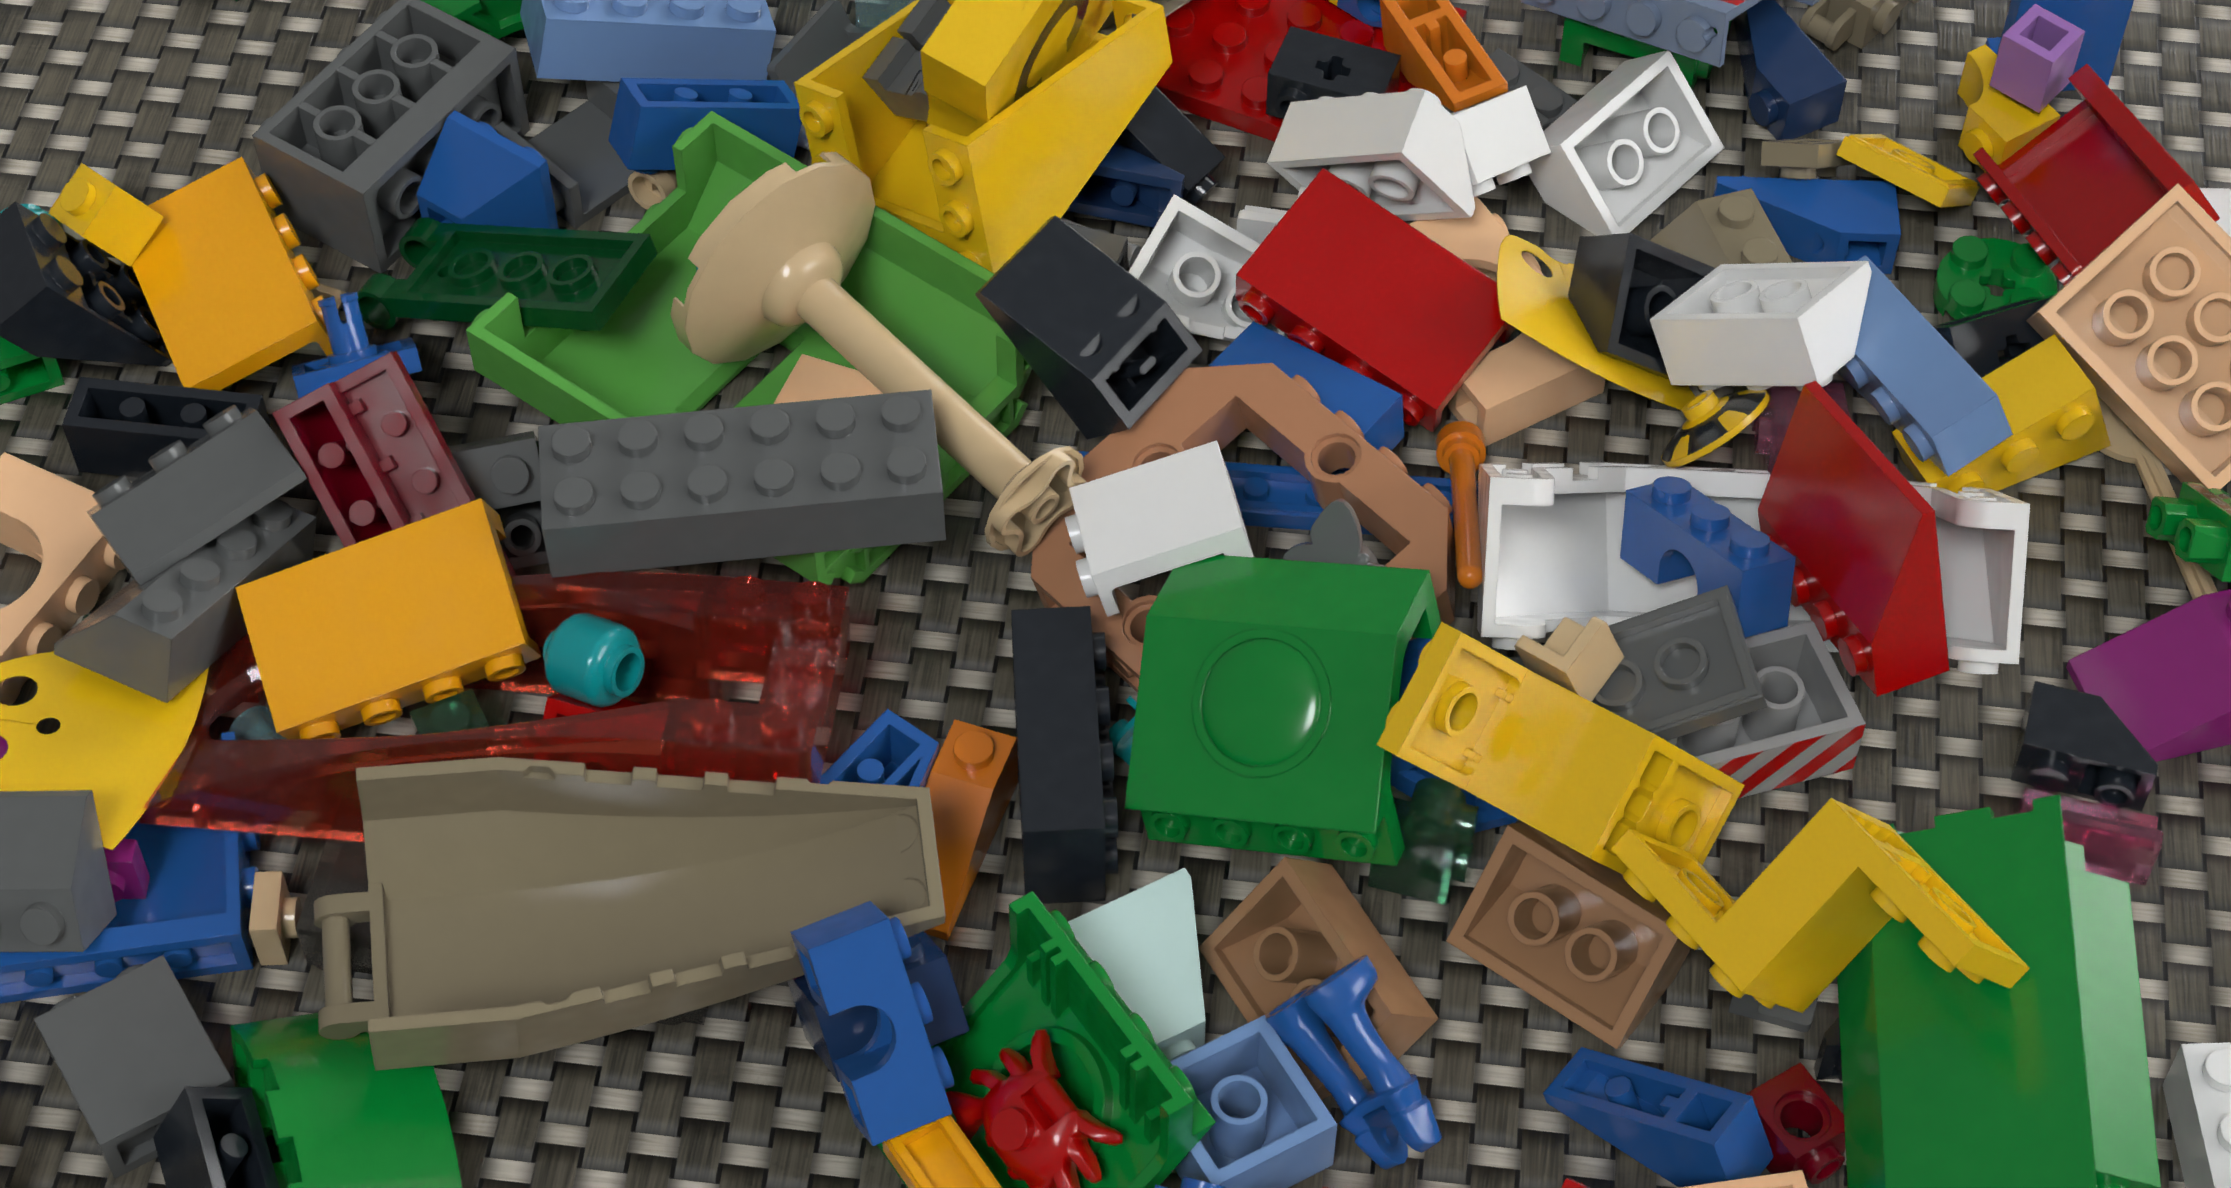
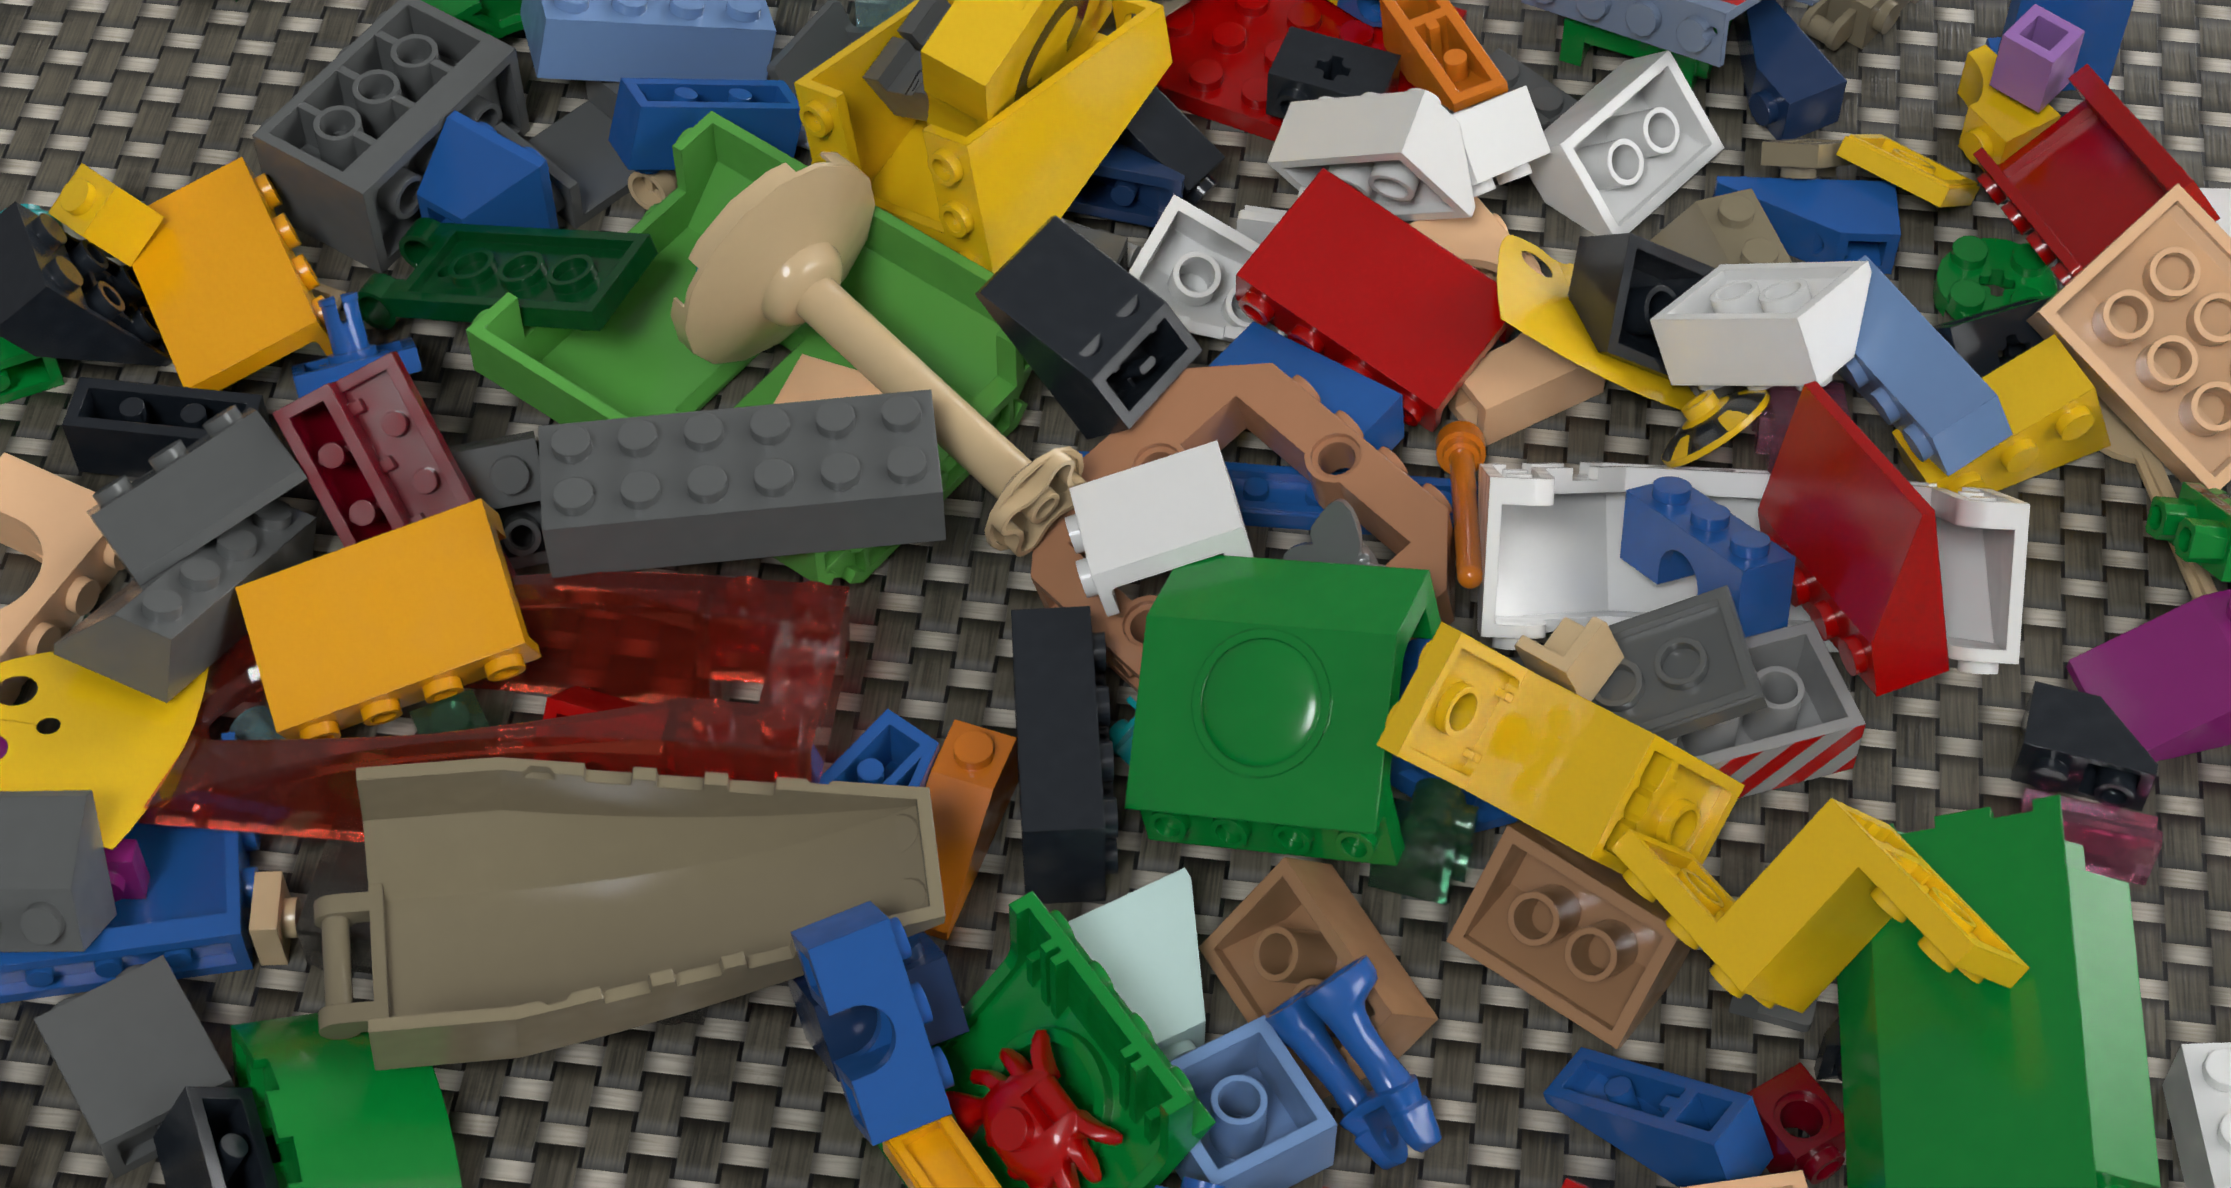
(593, 660): teal head -> none

